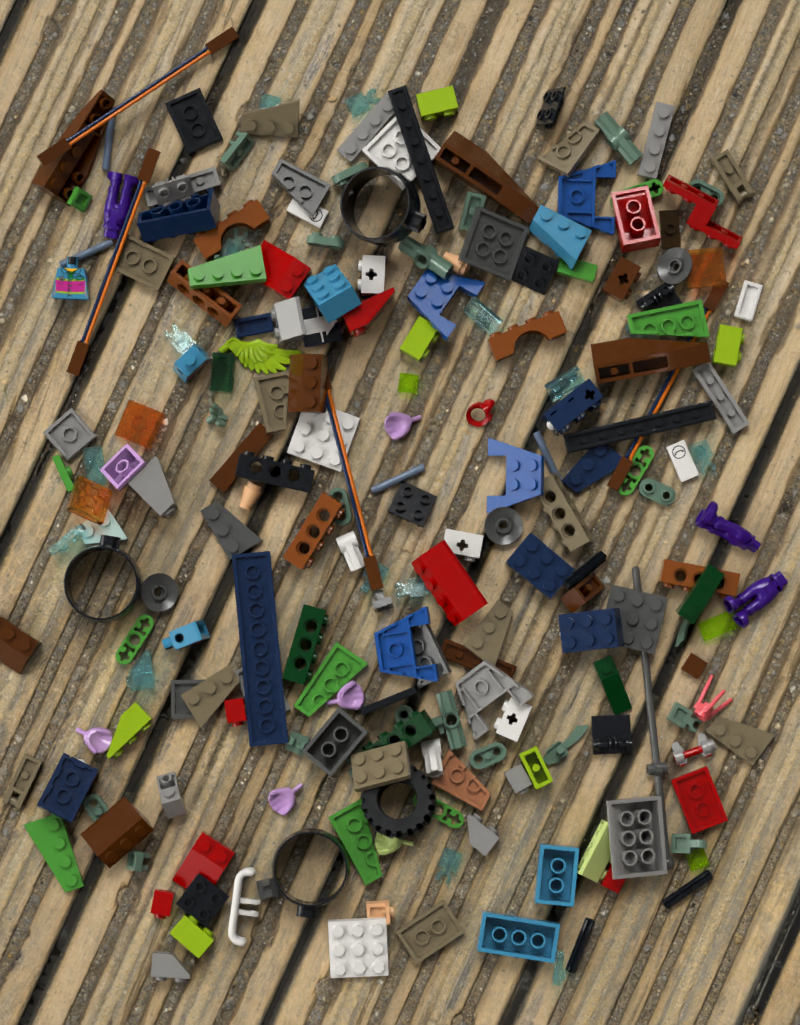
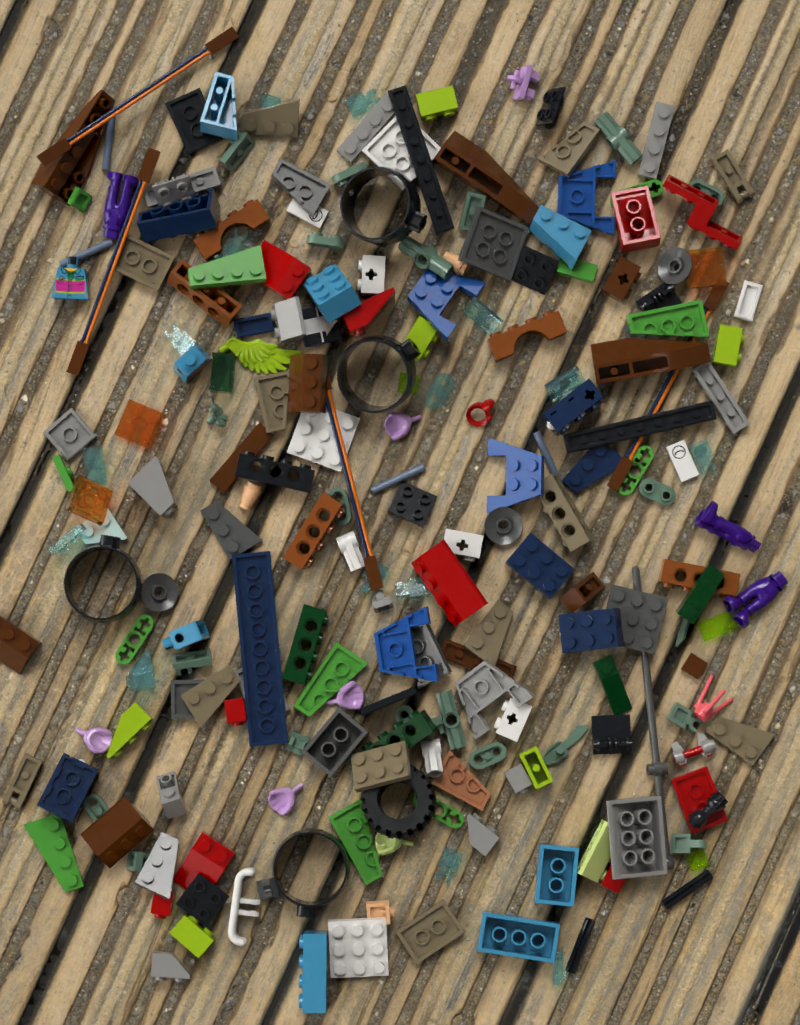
(123, 467): lavender slope -> none
(159, 867): none -> wing
(191, 659): none -> sand green plate
(220, 108): none -> dark azure wedge
(314, 971): none -> dark azure brick
(408, 352): none -> black cylinder
(438, 390): none -> clear light blue plate
(520, 82): none -> lavender hips
(584, 570): black axle -> none
(669, 229): dark brown plate -> none
(713, 804): none -> black piece

